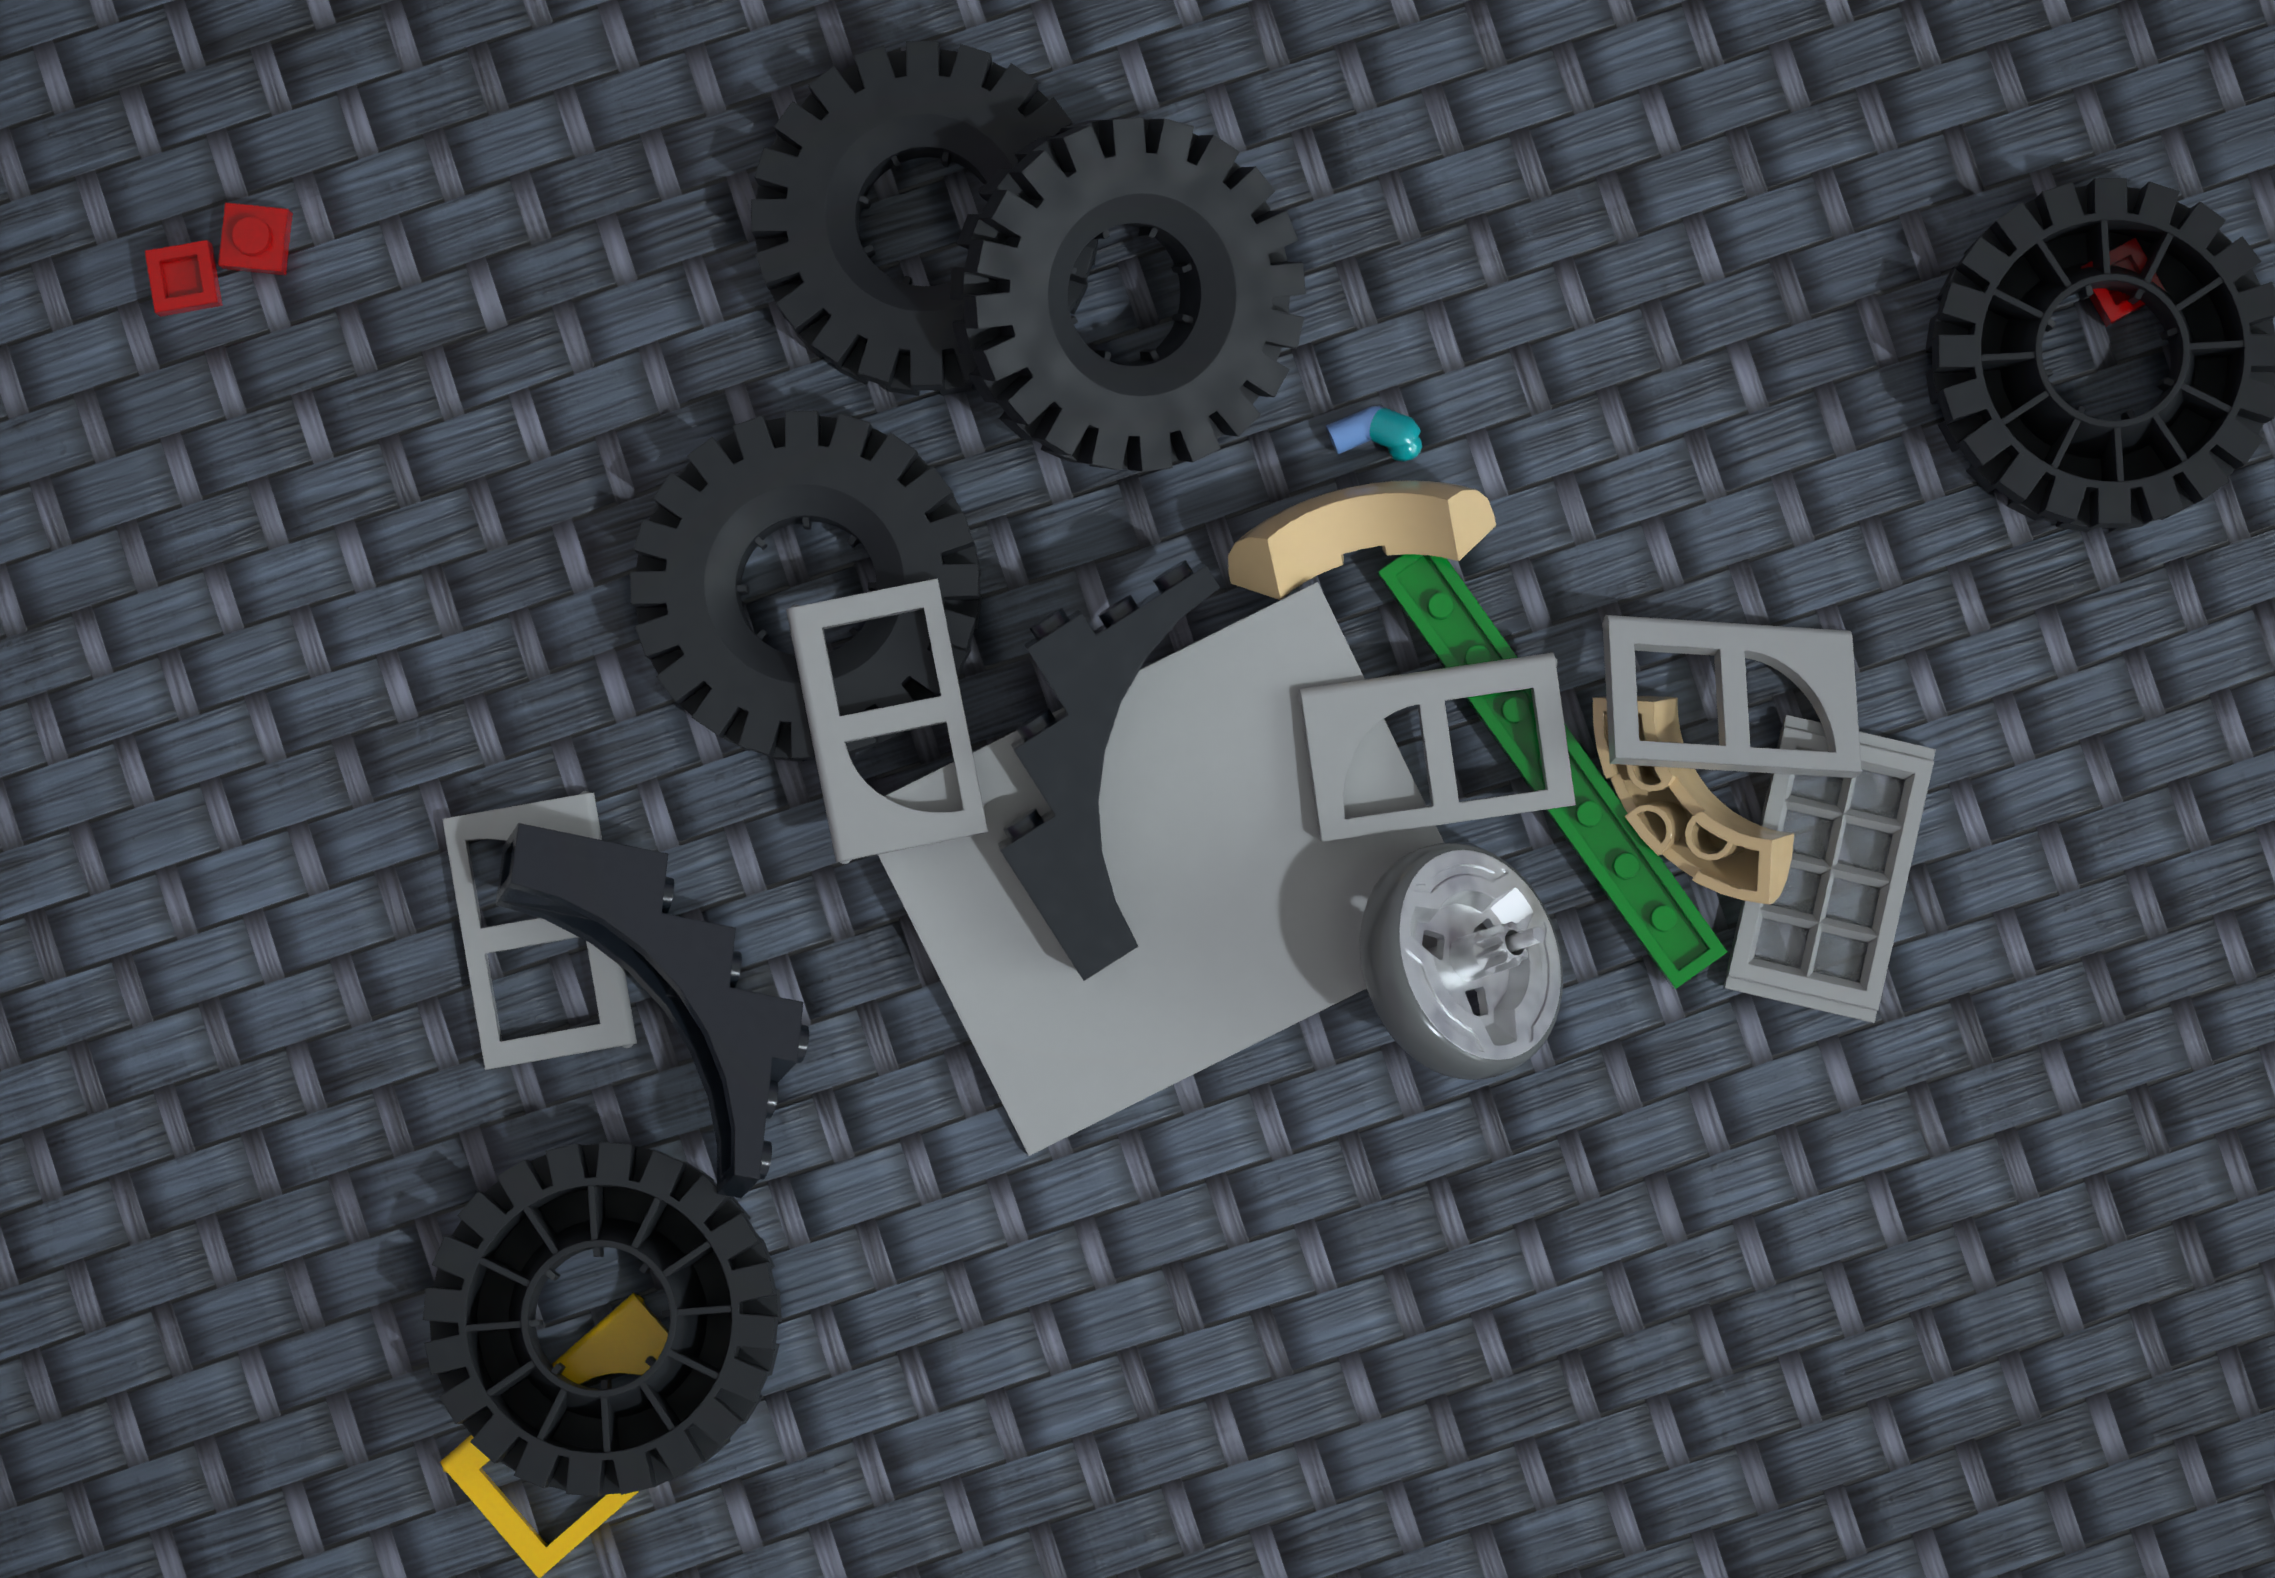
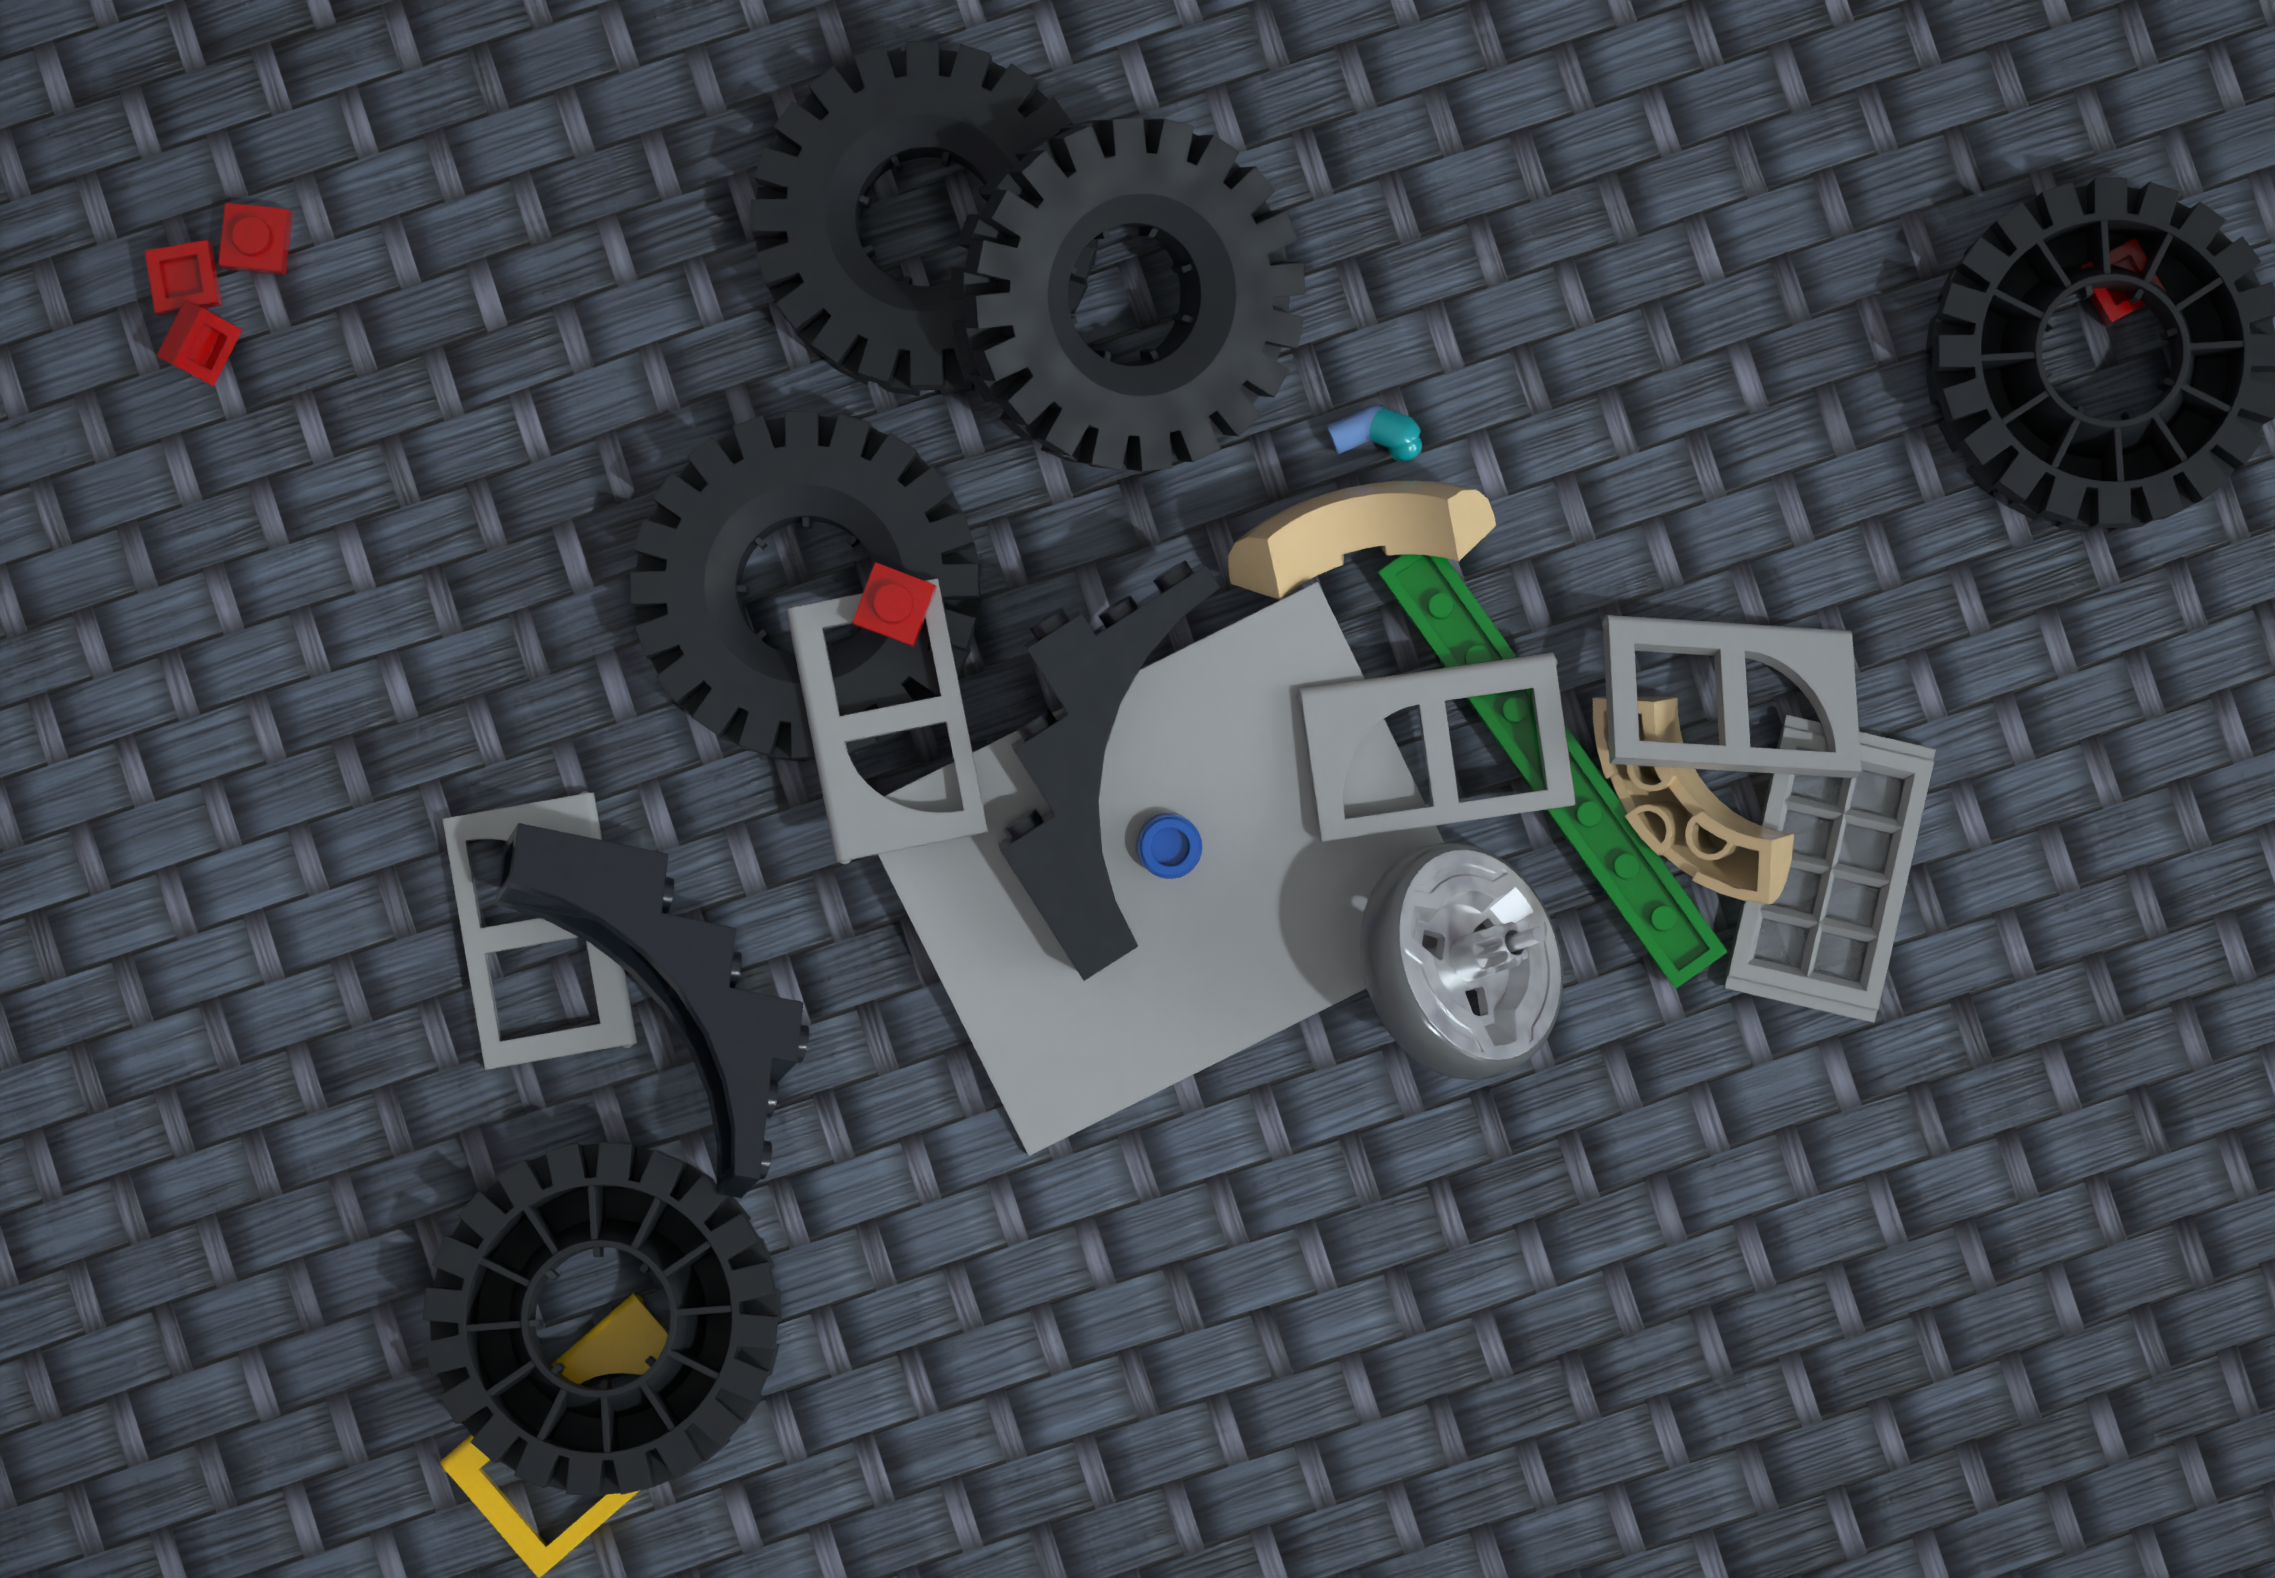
(199, 342): none -> red plate
(894, 604): none -> red plate
(1169, 845): none -> blue tile

